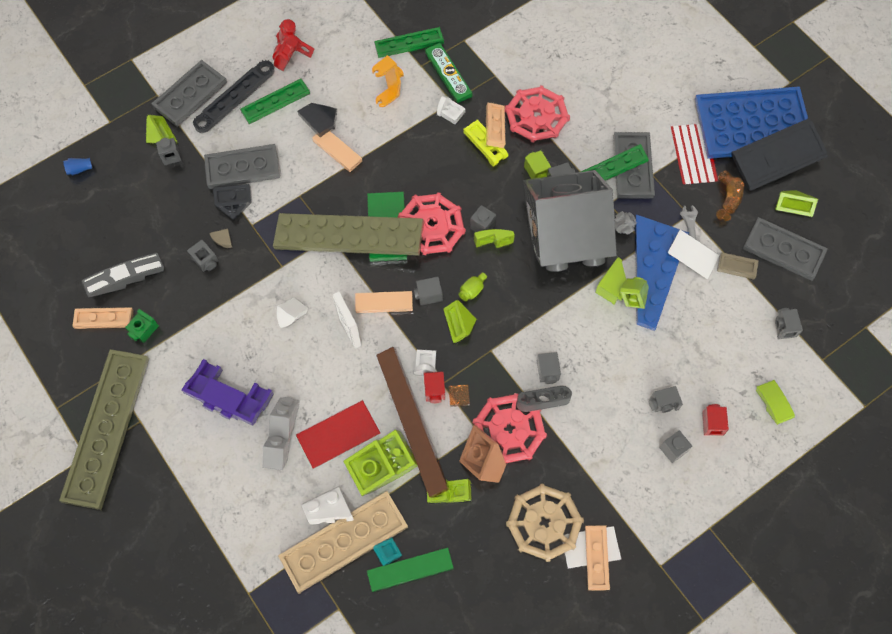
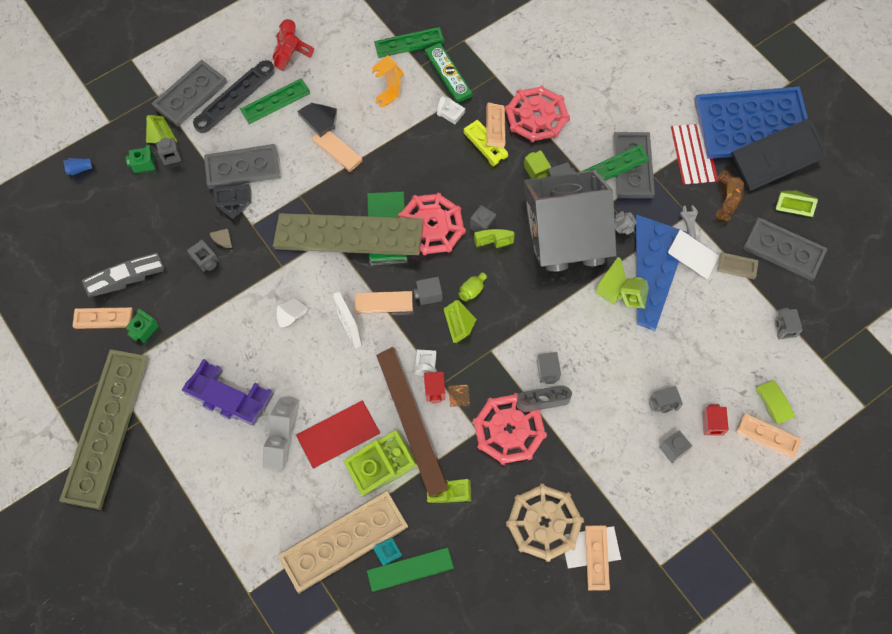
(141, 159): none -> green brick
(327, 508): white wing -> none
(483, 456): nougat slope -> none
(769, 435): none -> light nougat tile

